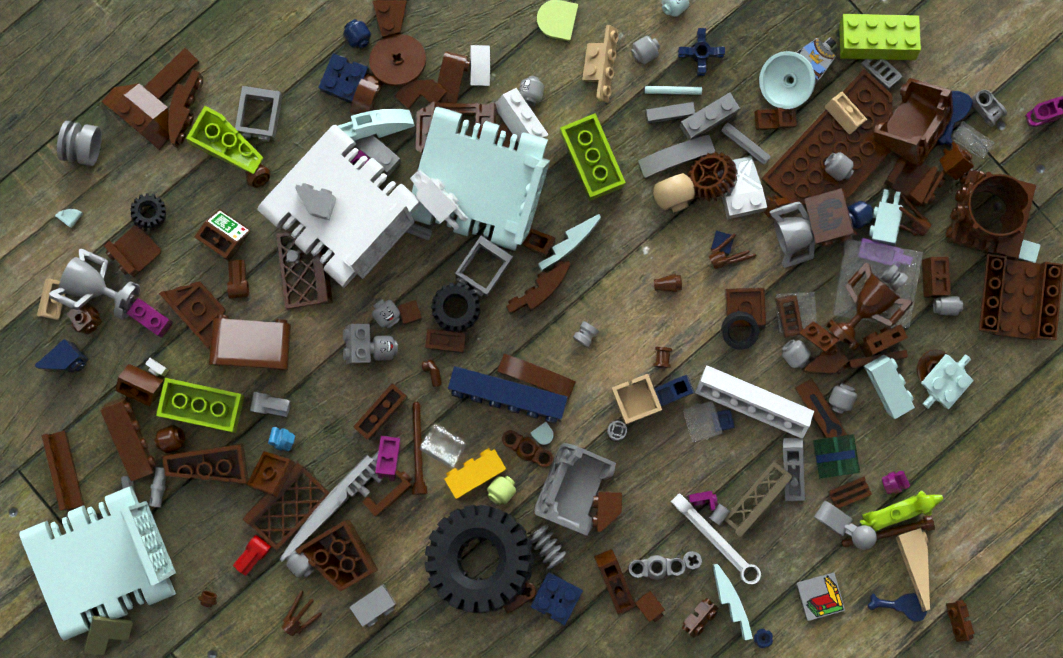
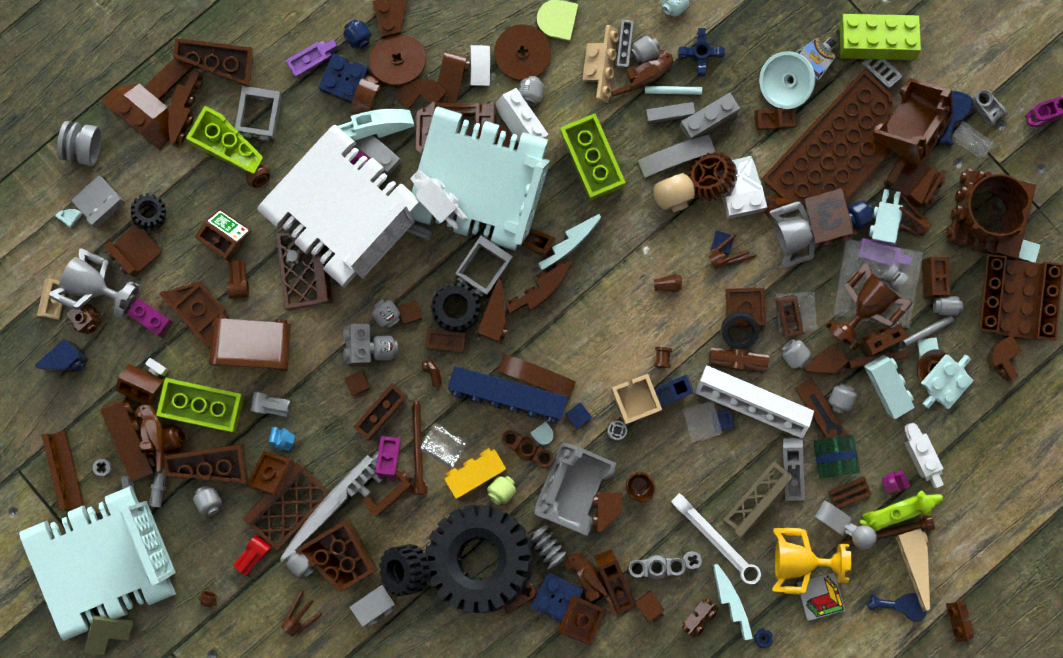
(98, 201): none -> light grey bracket
(108, 467): none -> light grey bush
(151, 433): none -> reddish brown animal
(207, 500): none -> light grey head
(220, 59): none -> reddish brown wedge
(311, 57): none -> medium lavender hinge
(316, 202): light grey slope -> none
(357, 383): none -> reddish brown tile
(404, 570): none -> black tyre
(494, 321): none -> reddish brown slope
(531, 40): none -> reddish brown piece
(578, 415): none -> dark blue tile
(581, 620): none -> reddish brown tile
(586, 334): light grey wheel -> none
(589, 578): none -> reddish brown animal
(624, 44): none -> light grey piece
(640, 486): none -> reddish brown hair
(646, 72): none -> reddish brown animal
(699, 498): magenta bracket -> none
(719, 514): light grey hinge -> none
(738, 359): none -> reddish brown piece
(745, 143): light grey axle -> none
(800, 561): none -> yellow piece
(820, 338): reddish brown hinge -> none
(839, 166): light grey head -> none
(845, 112): tan slope -> none
(923, 455): none -> white hinge
(925, 345): none -> light aqua tile
(927, 331): none -> light grey bar
(956, 161): reddish brown brick -> none
(1000, 355): none -> reddish brown brick

